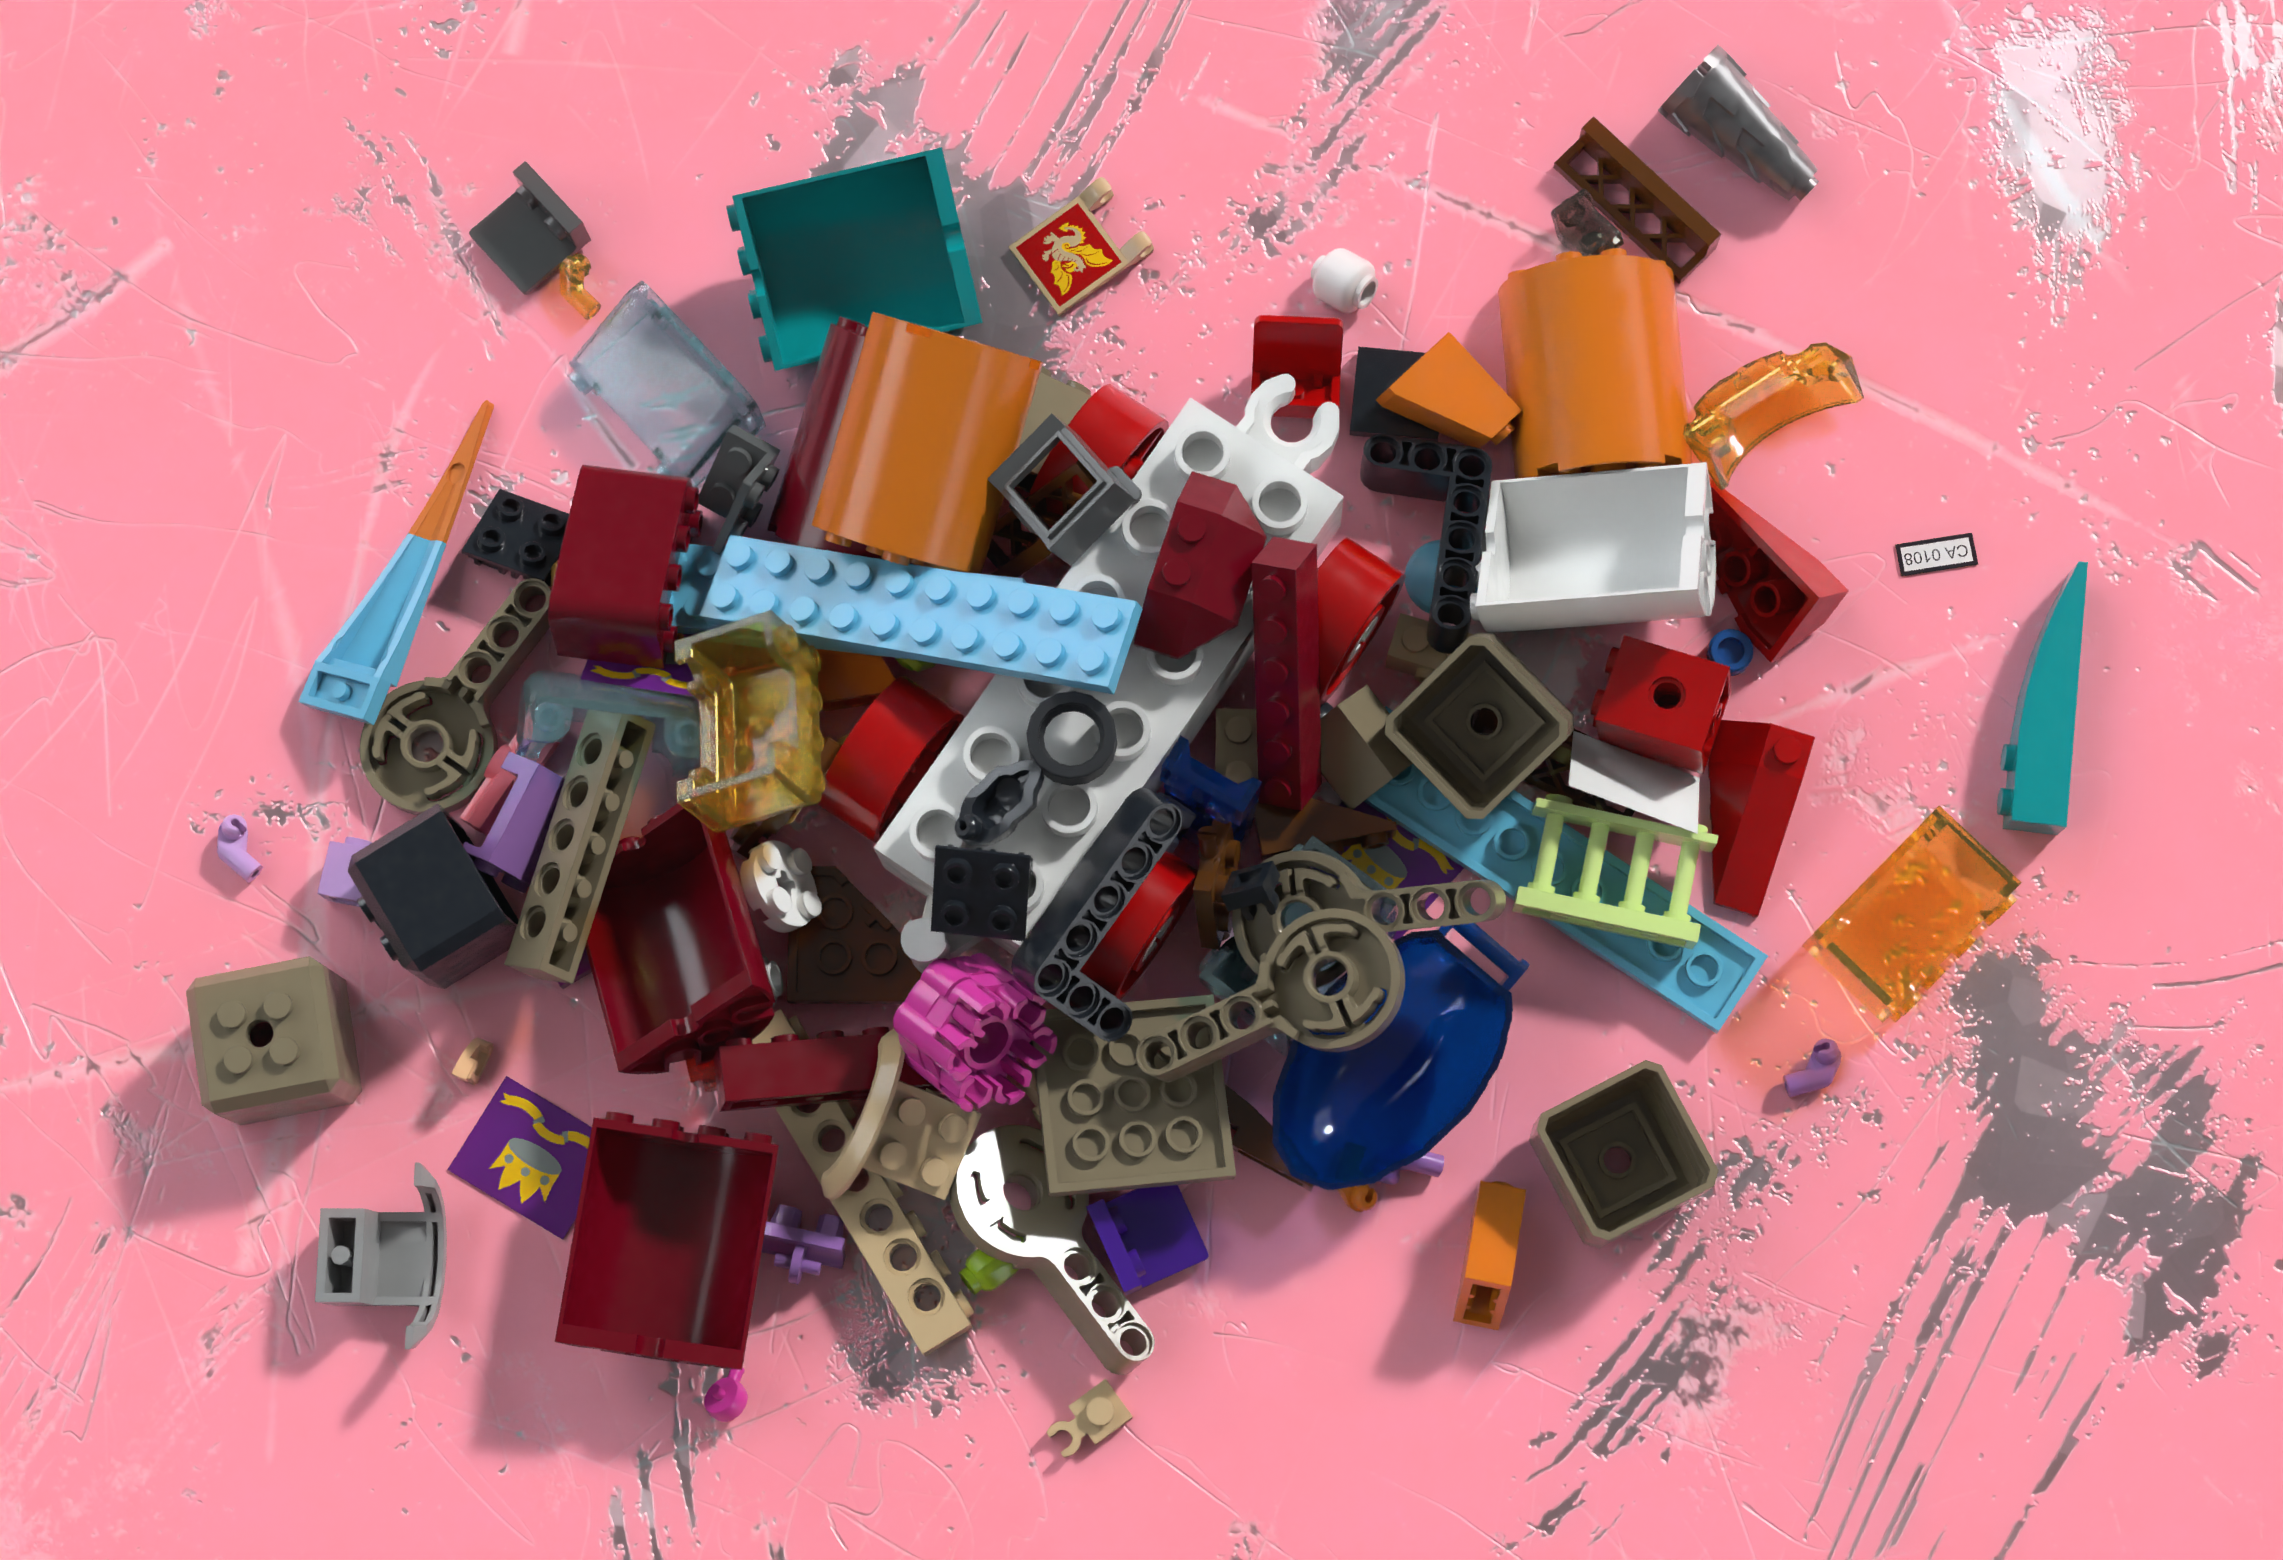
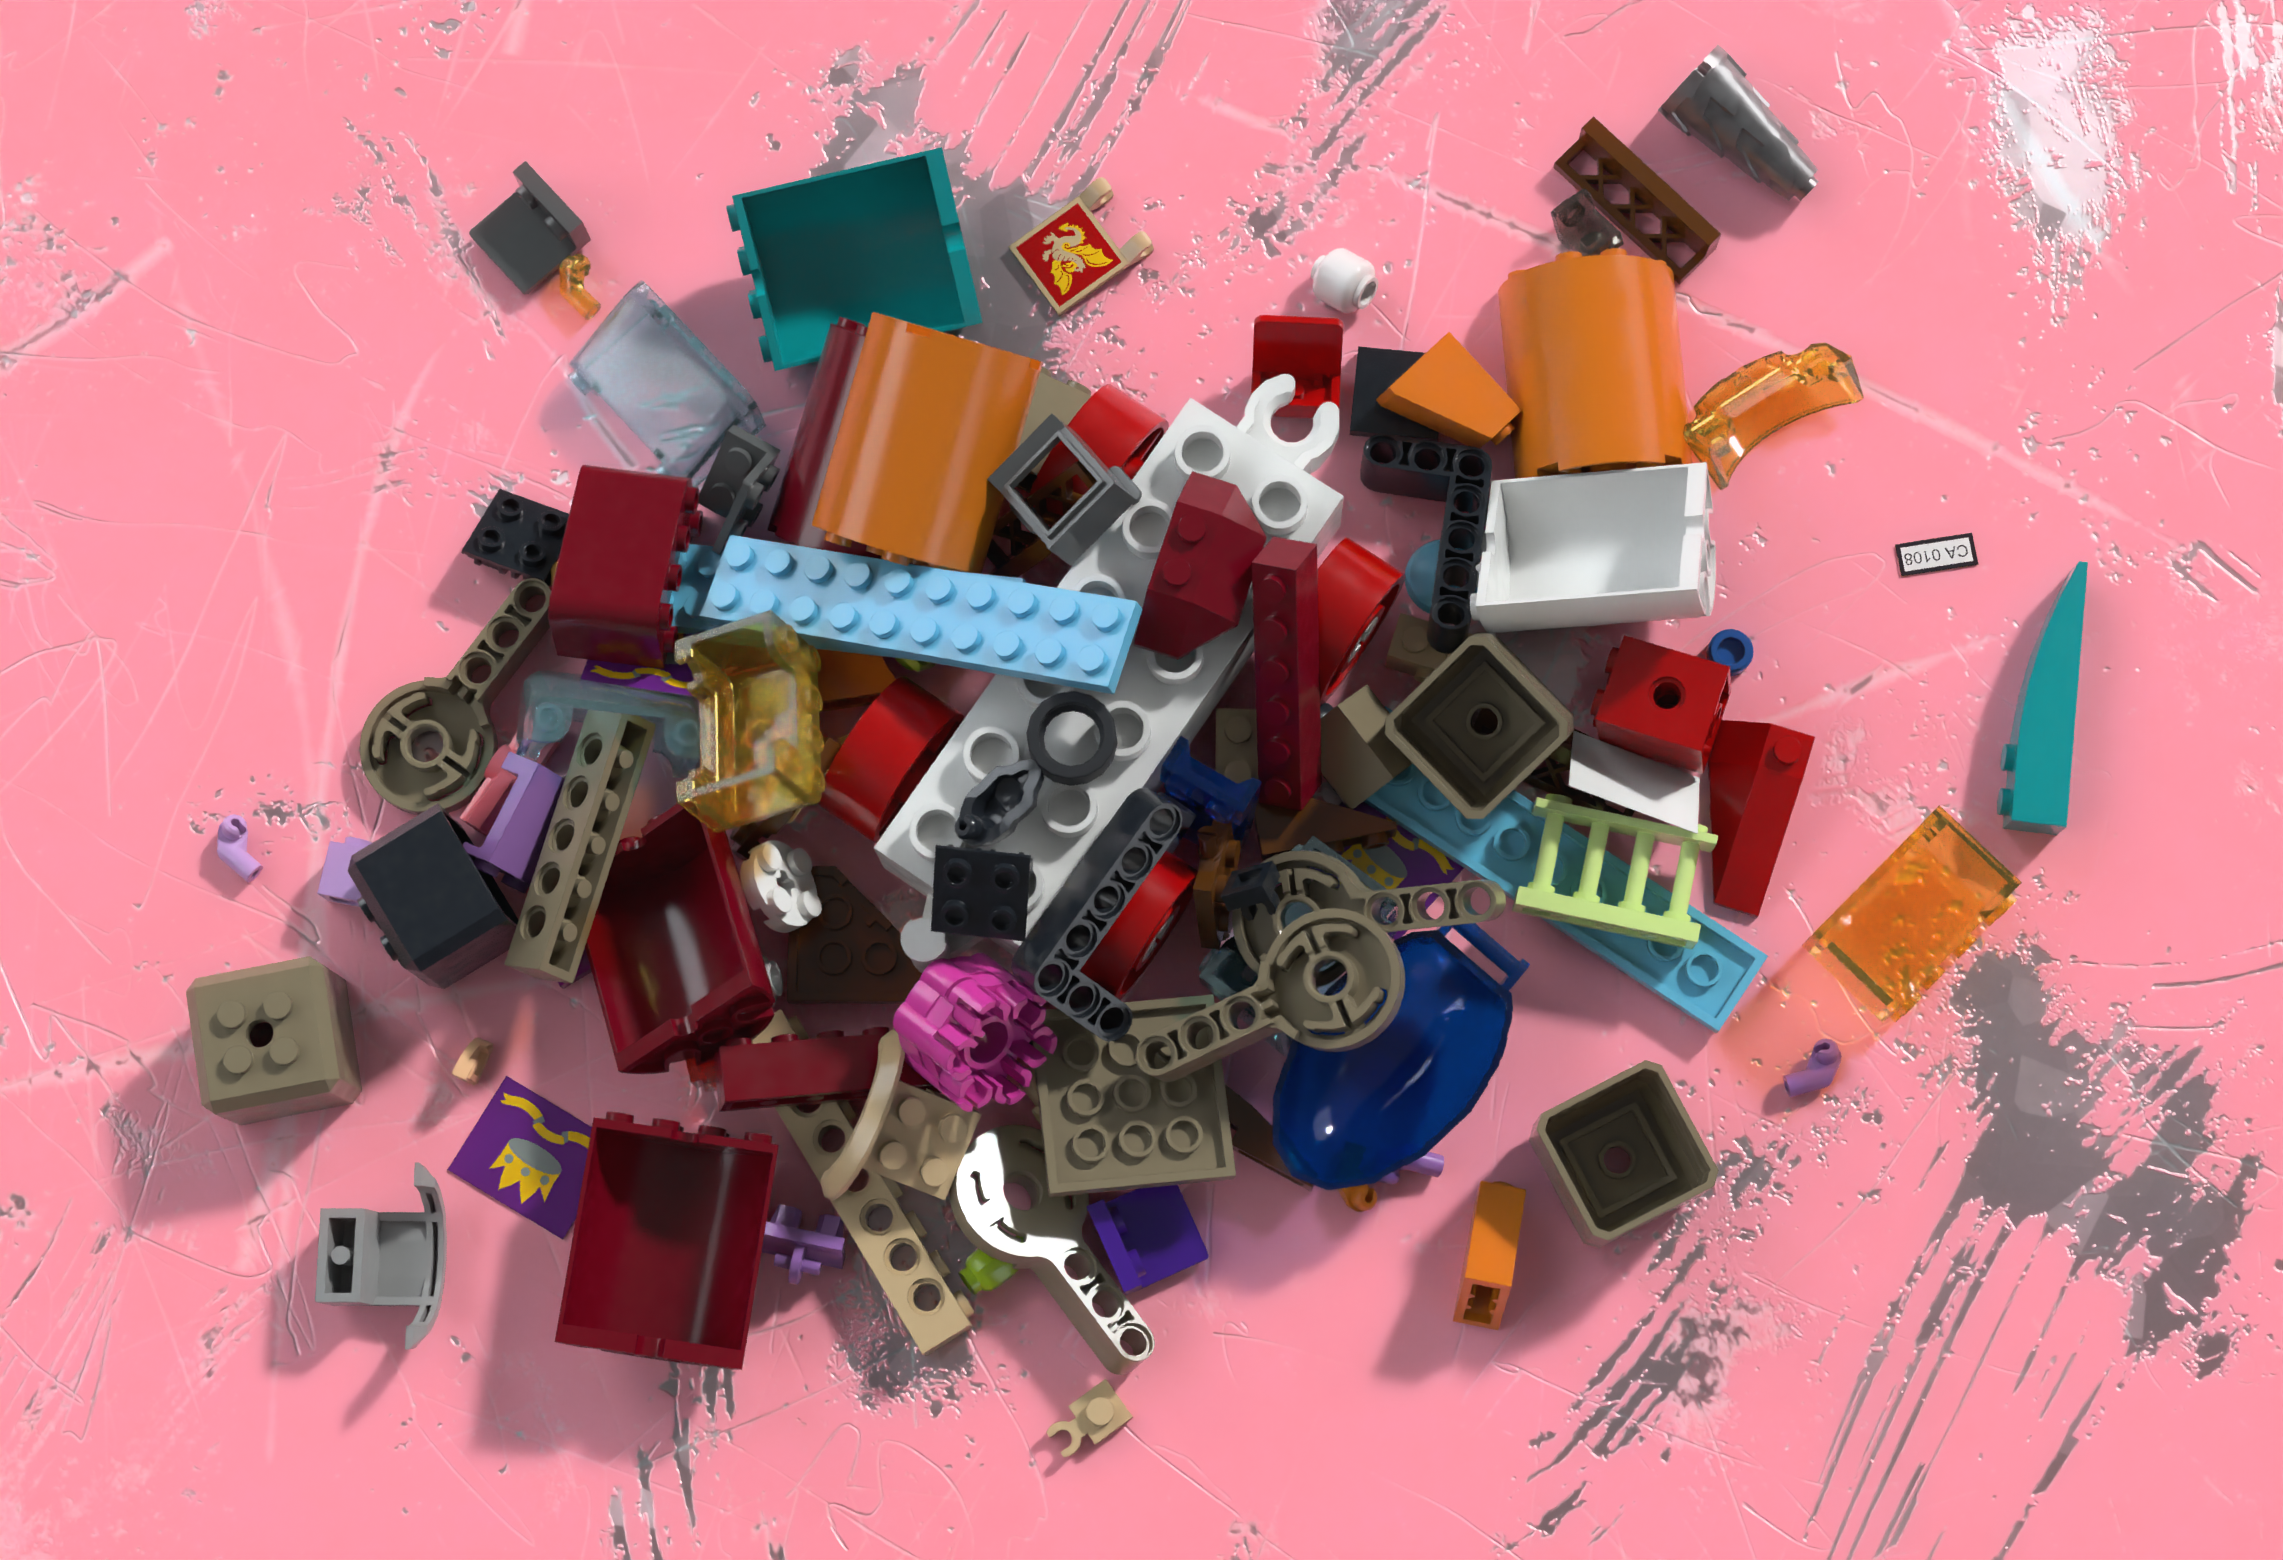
(375, 640): medium azure plate -> none
(726, 1397): dark pink piece -> none
(1769, 578): red wedge -> none

